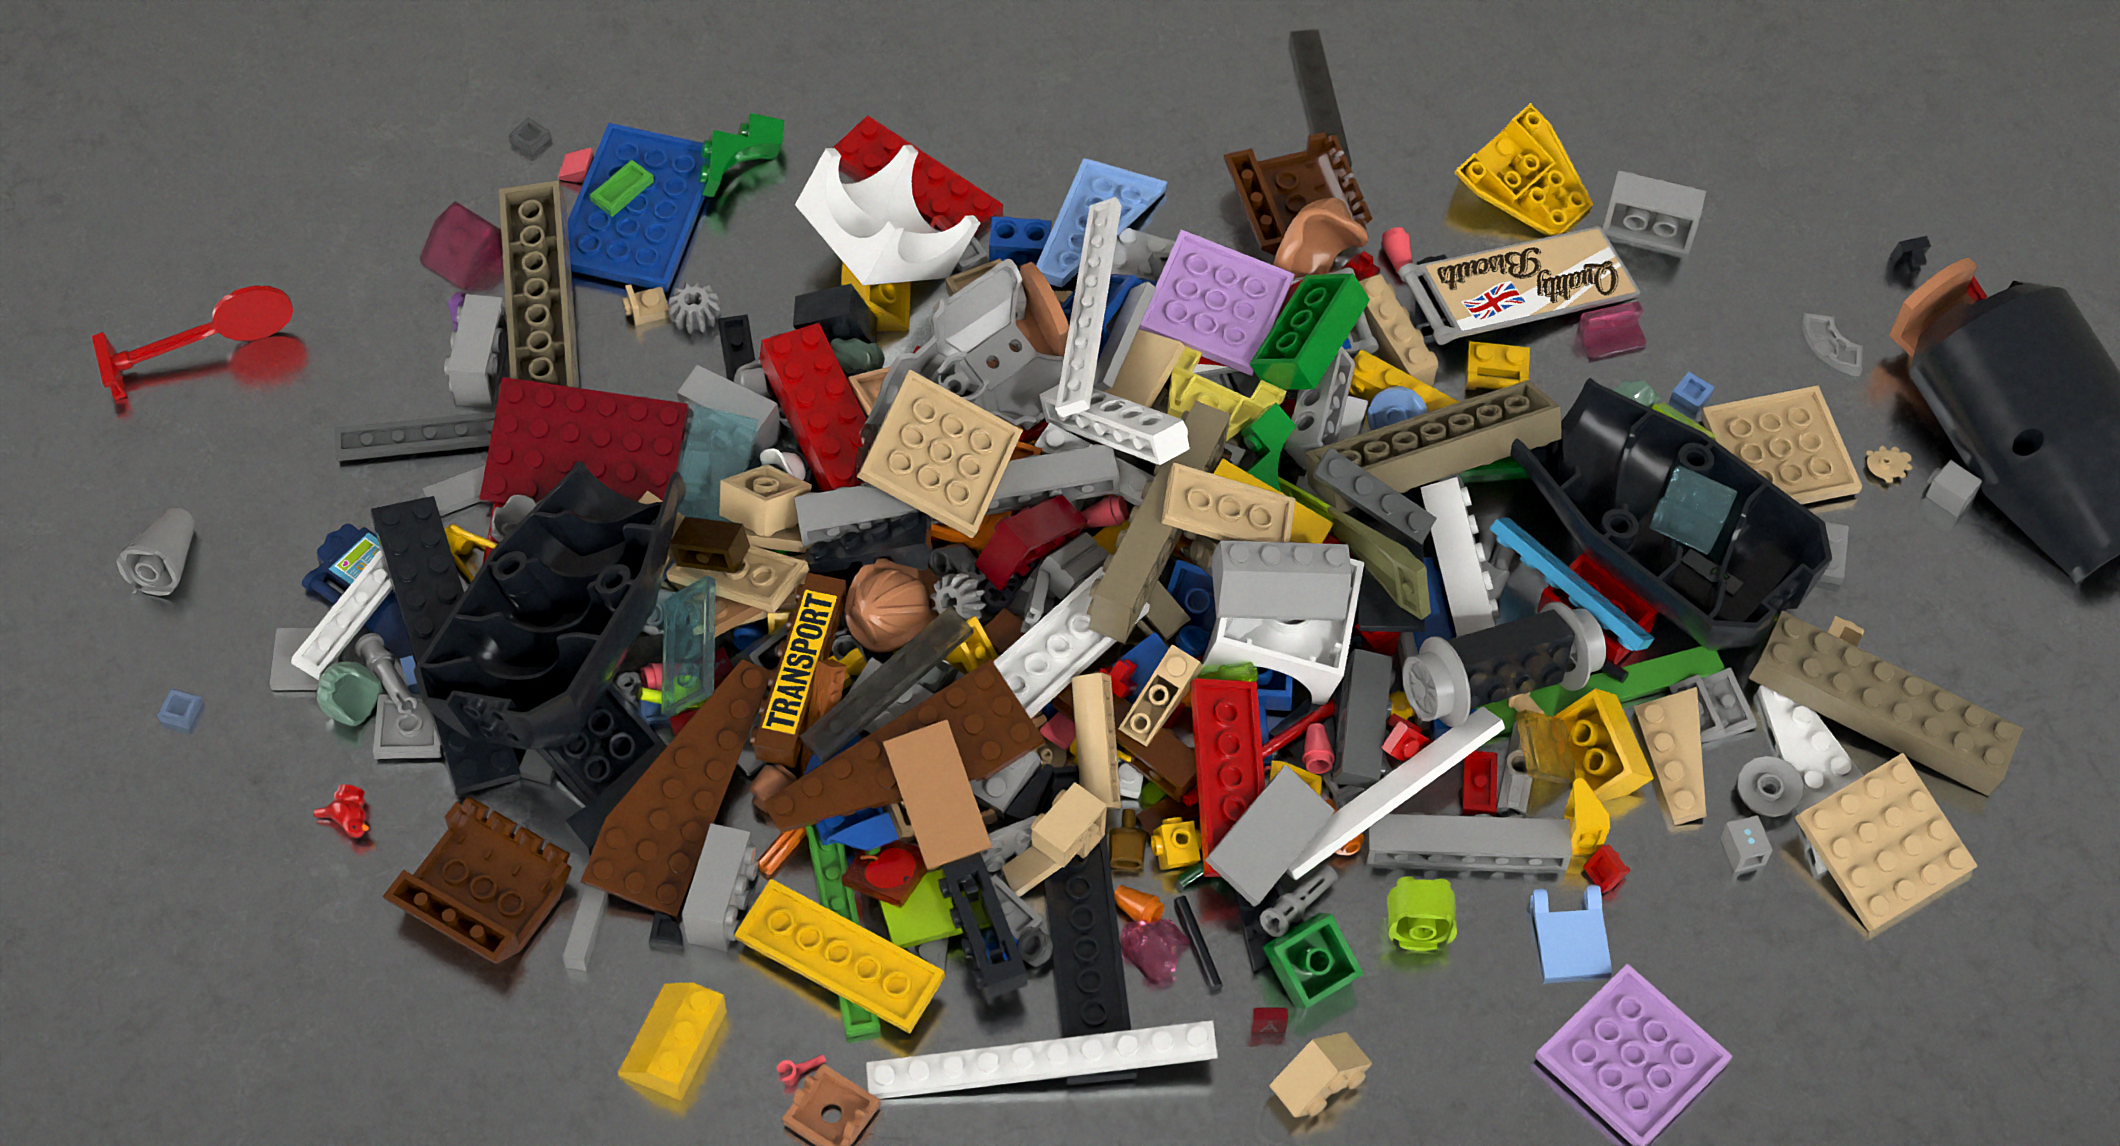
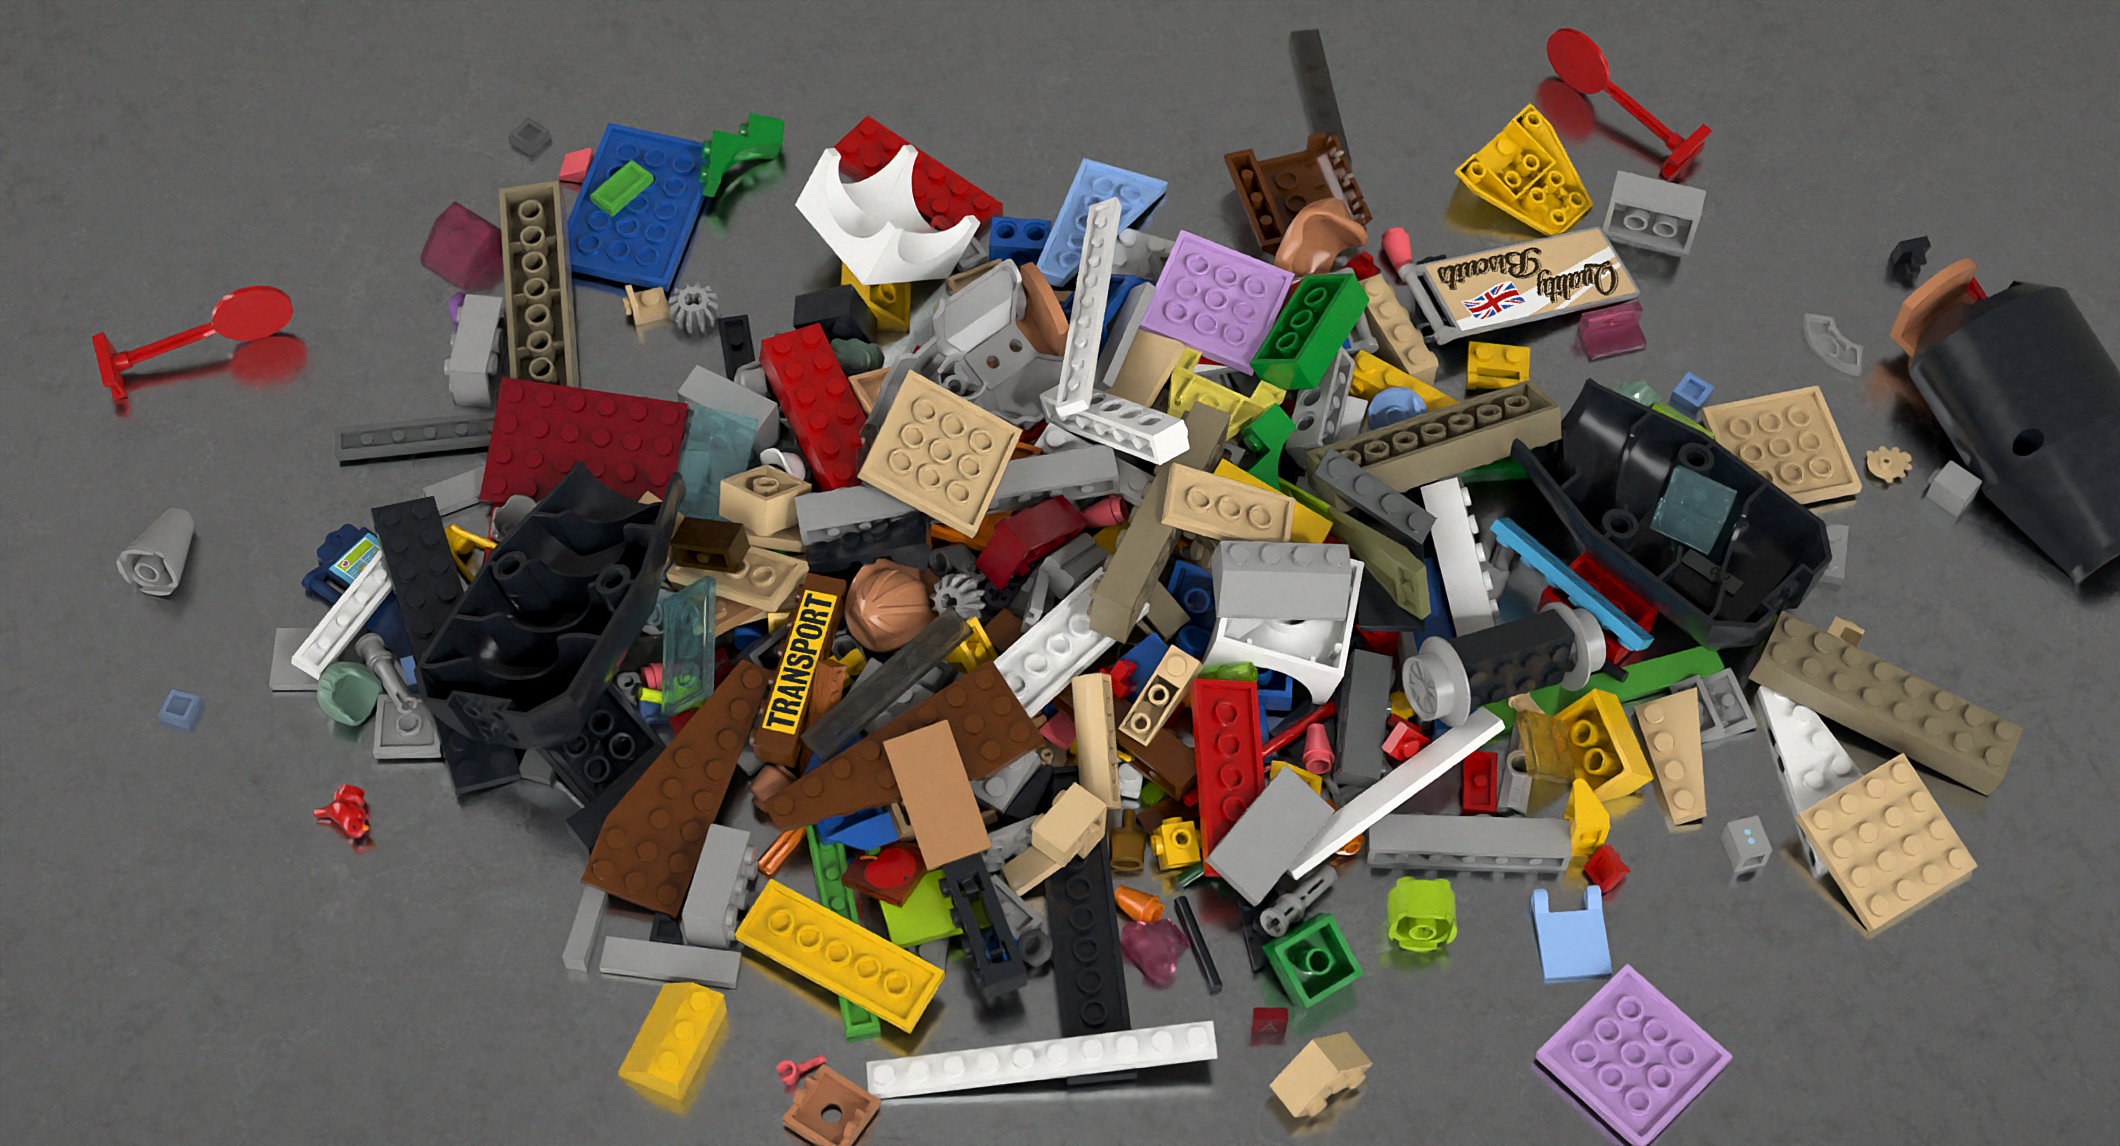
(484, 882): reddish brown slope -> none
(670, 962): none -> light grey tile
(1586, 70): none -> red piece
(1772, 774): light grey dish -> none

